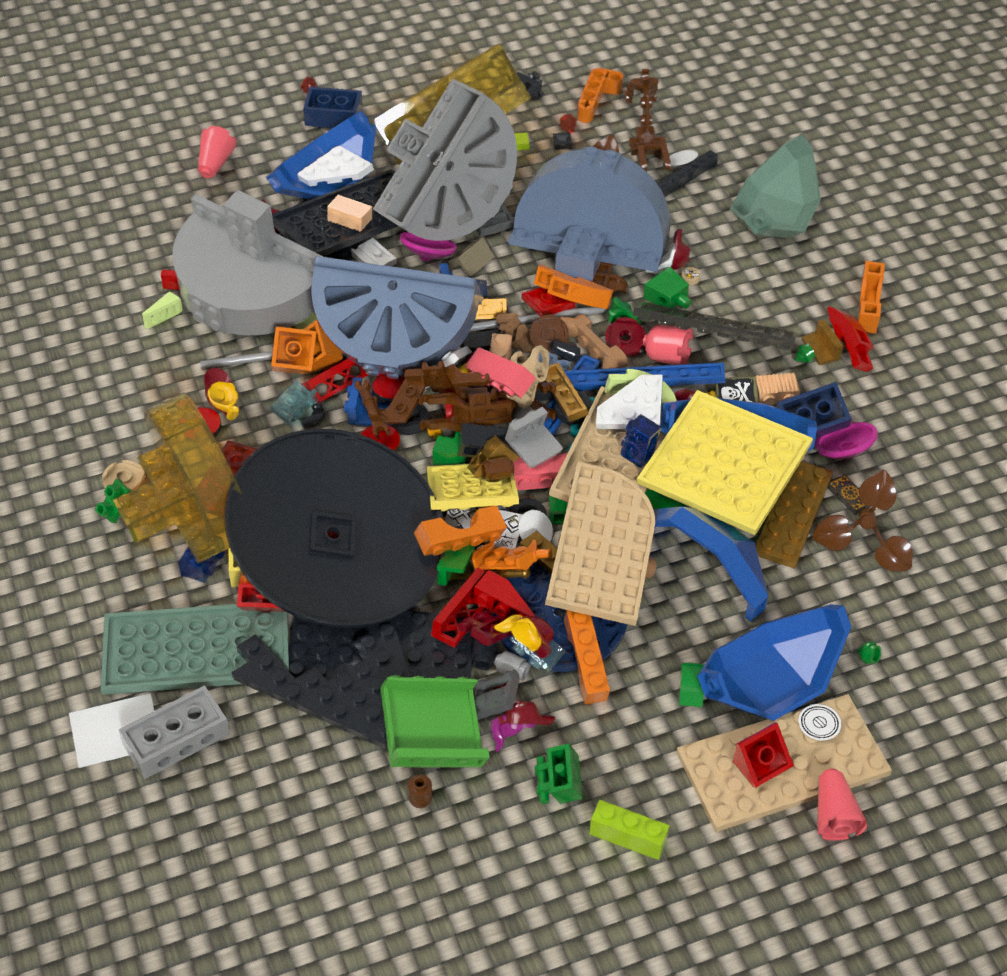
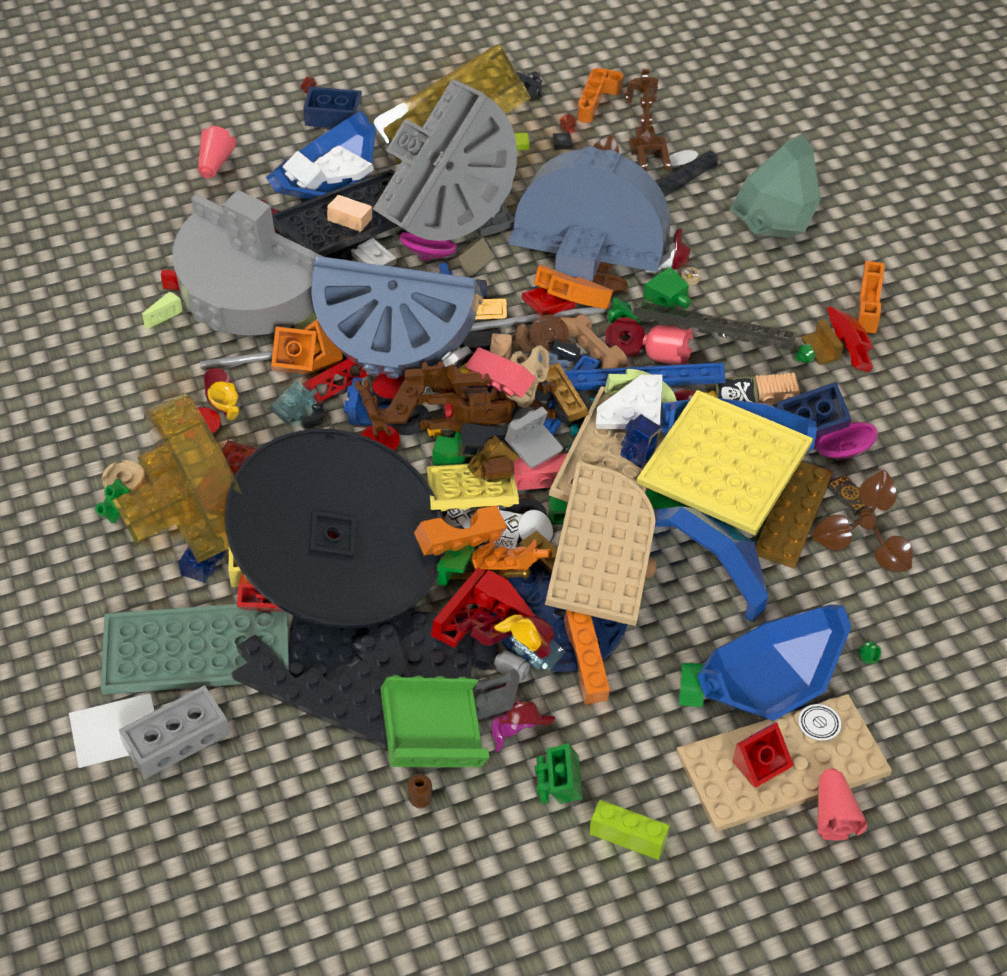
(304, 172): none -> white brick
(508, 323): medium nougat tile -> none

